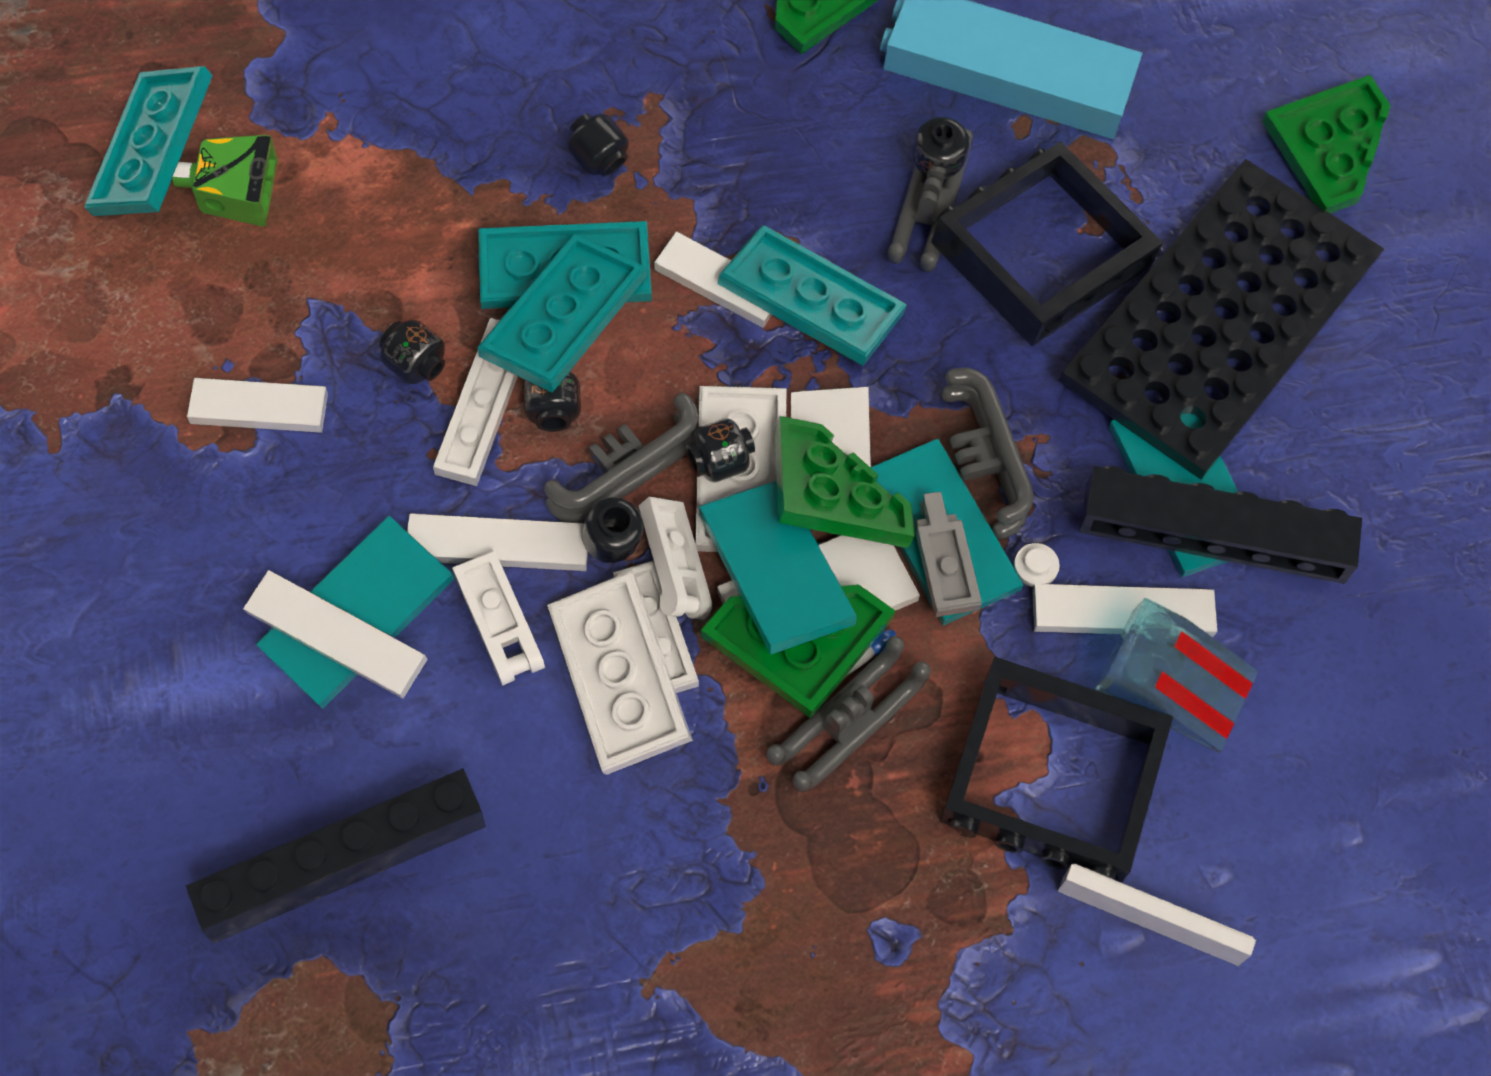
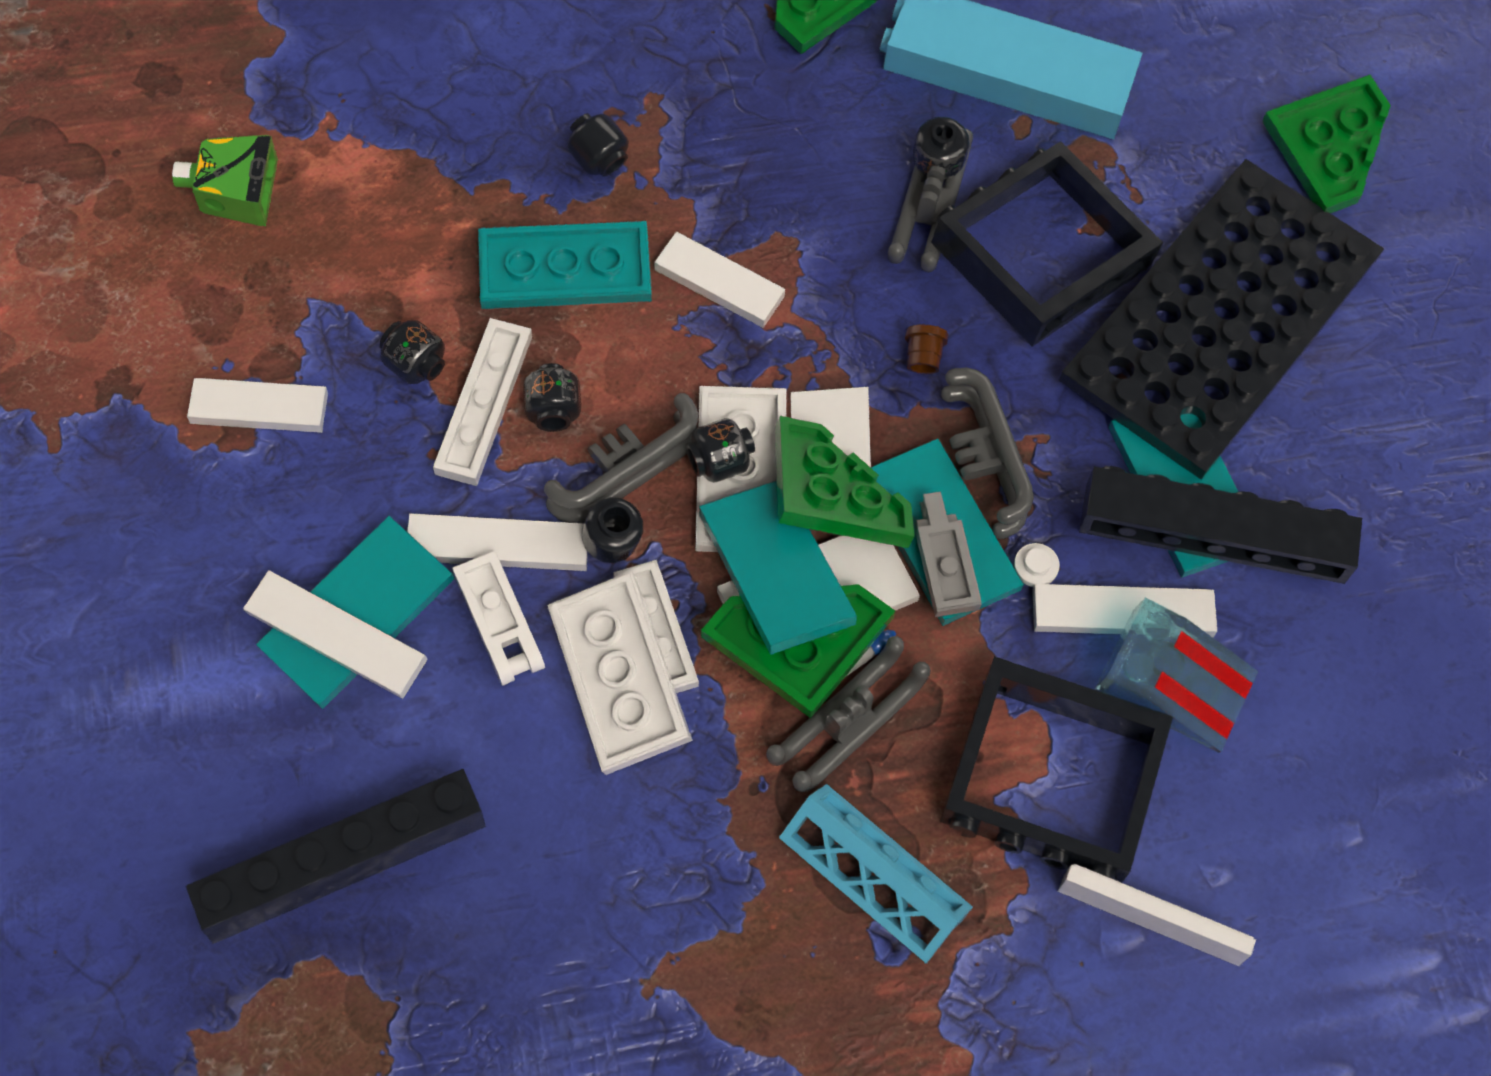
(148, 141): teal tile -> none
(562, 312): teal tile -> none
(675, 559): white plate -> none
(812, 294): teal tile -> none
(886, 860): none -> medium azure fence
(925, 348): none -> reddish brown piece

